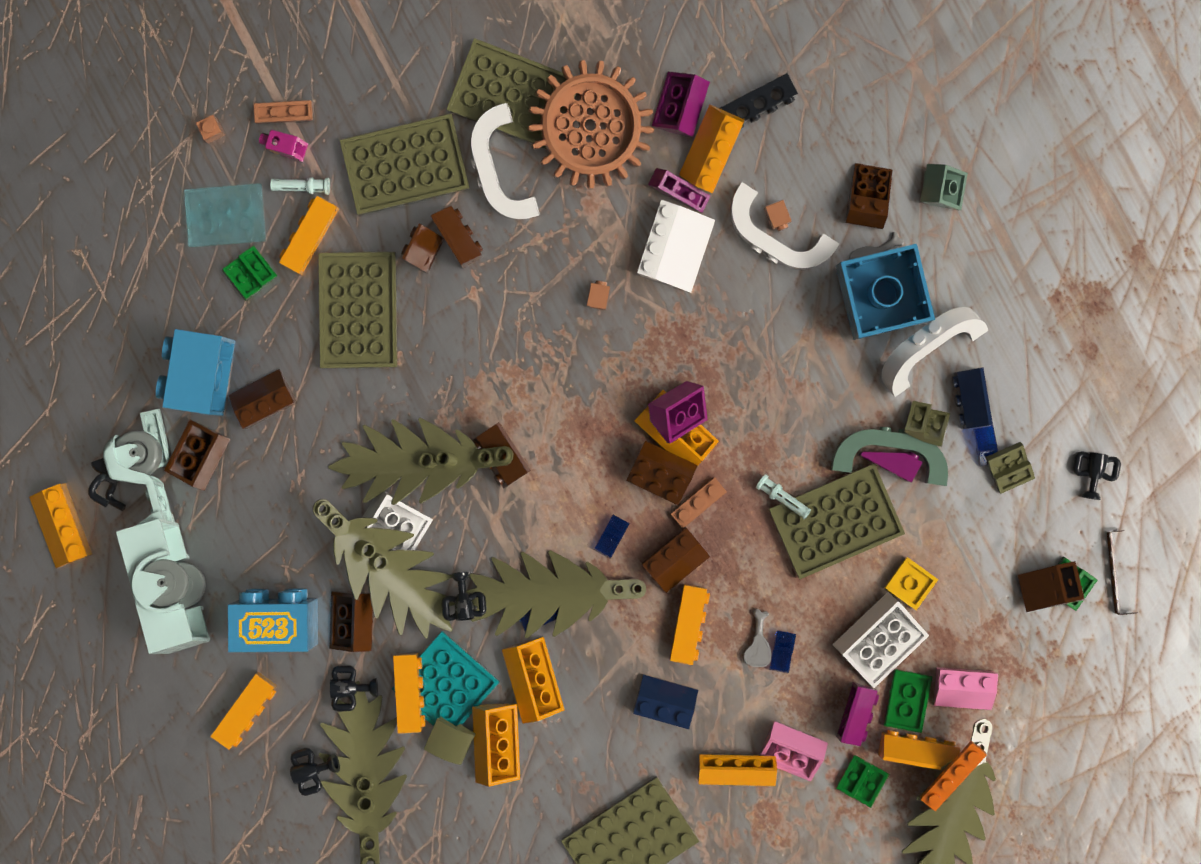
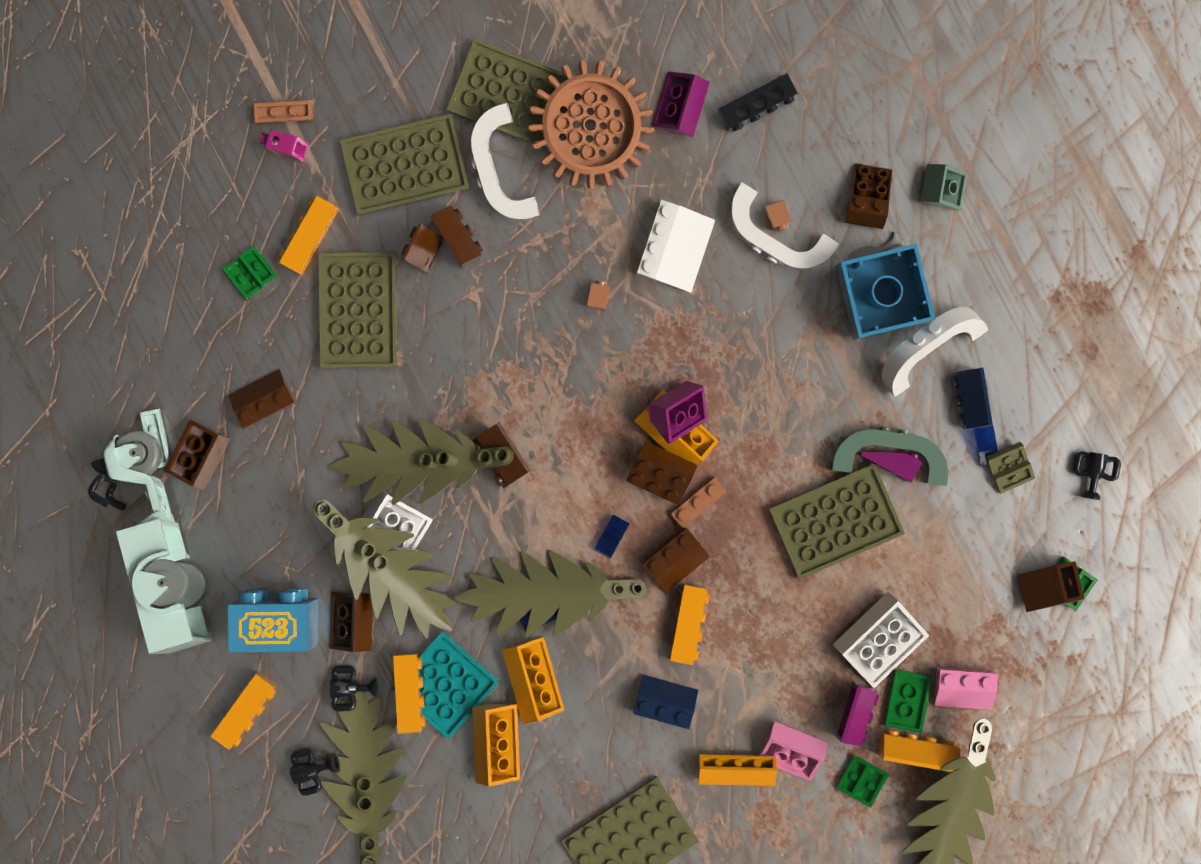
(60, 525): light orange slope -> none
(196, 372): dark azure brick -> none
(210, 129): nougat brick -> none
(225, 215): clear light blue plate -> none
(310, 185): light aqua pin -> none
(449, 741): olive slope -> none
(463, 601): black piece -> none
(679, 189): magenta slope -> none
(711, 148): light orange slope -> none
(759, 652): light grey piece -> none
(774, 492): light aqua pin -> none
(782, 651): clear blue slope -> none
(911, 583): yellow plate -> none
(927, 424): olive slope -> none
(953, 775): orange plate -> none
(1114, 578): reddish brown piece -> none

